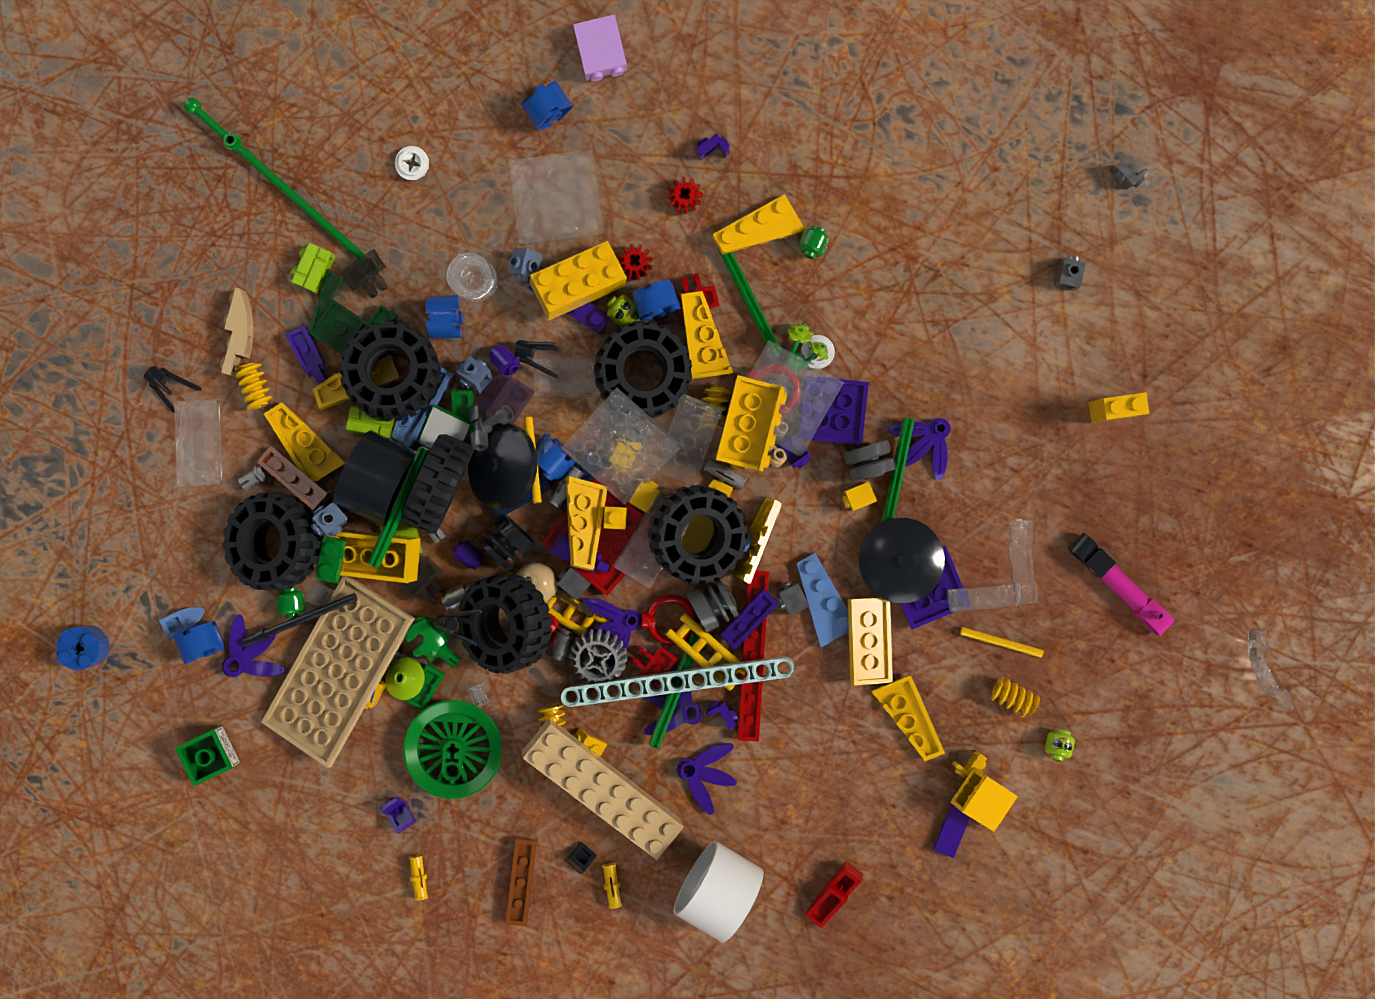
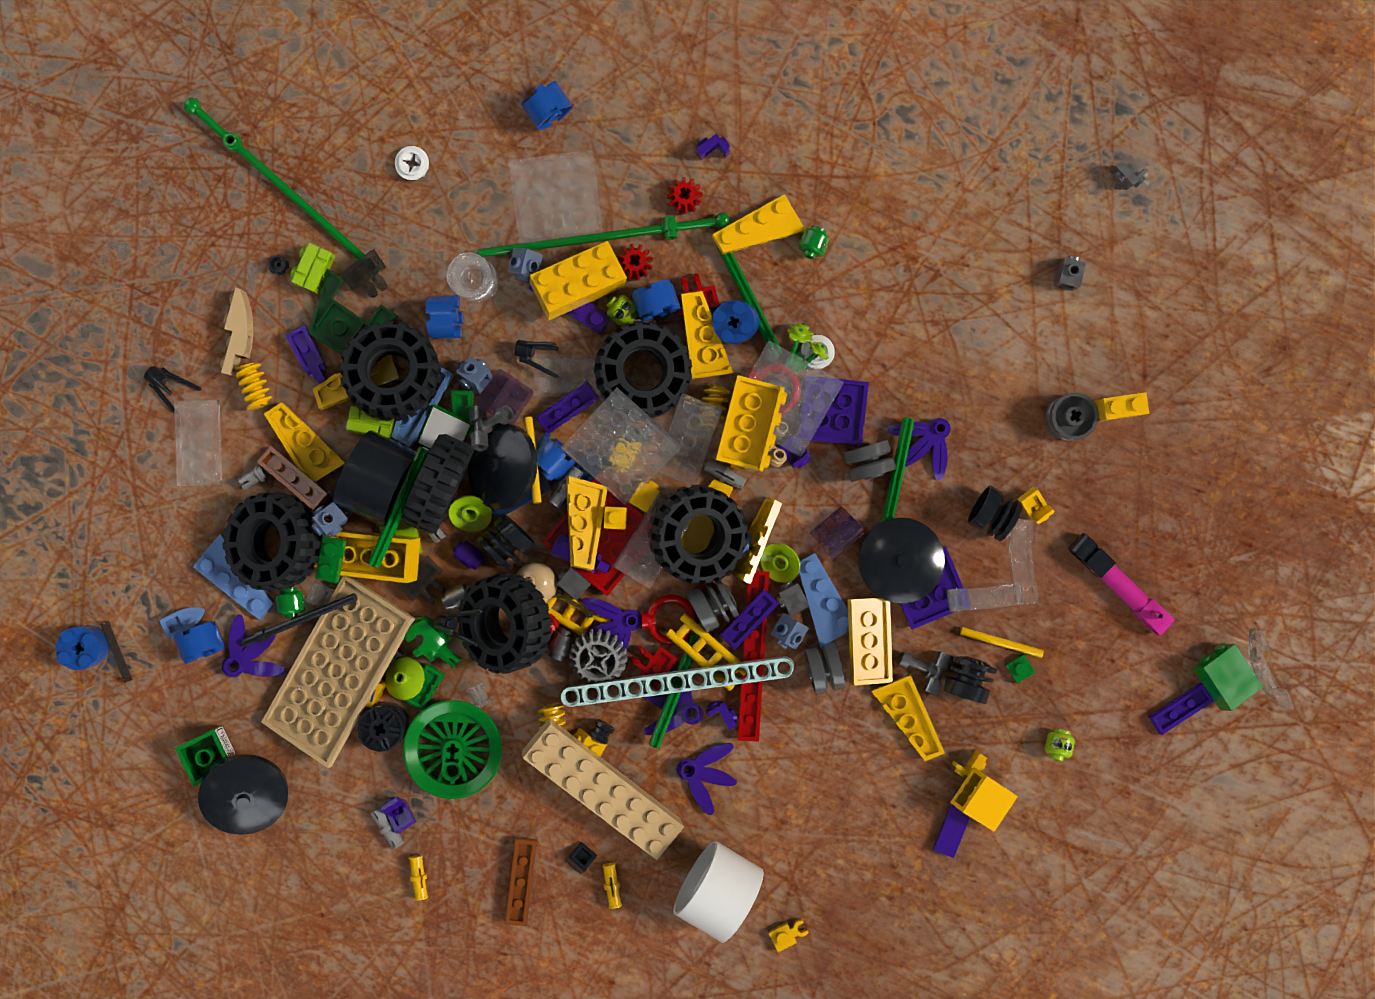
(115, 649): none -> clear smoke bar
(216, 569): none -> medium blue wing
(243, 794): none -> black dish
(274, 260): none -> black plate
(386, 828): none -> light grey pin
(395, 726): none -> black wheel
(469, 520): none -> lime dish
(504, 360): dark purple brick -> none
(567, 407): none -> dark purple tile
(600, 48): lavender brick -> none
(601, 731): none -> black wheel
(668, 228): none -> green bar
(724, 318): none -> blue brick
(779, 570): none -> lime dish
(784, 936): none -> yellow plate
(789, 631): none -> sand blue brick
(822, 669): none -> dark grey wheel
(834, 894): red slope -> none
(837, 532): none -> clear purple bracket
(858, 496): yellow brick -> none
(932, 671): none -> flat silver bar
(970, 679): none -> black wheel
(998, 515): none -> black wheel
(1015, 696): yellow piece -> none
(1020, 668): none -> green plate
(1035, 506): none -> yellow bracket
(1083, 414): none -> dark grey wheel
(1180, 708): none -> dark purple tile
(1227, 676): none -> green brick

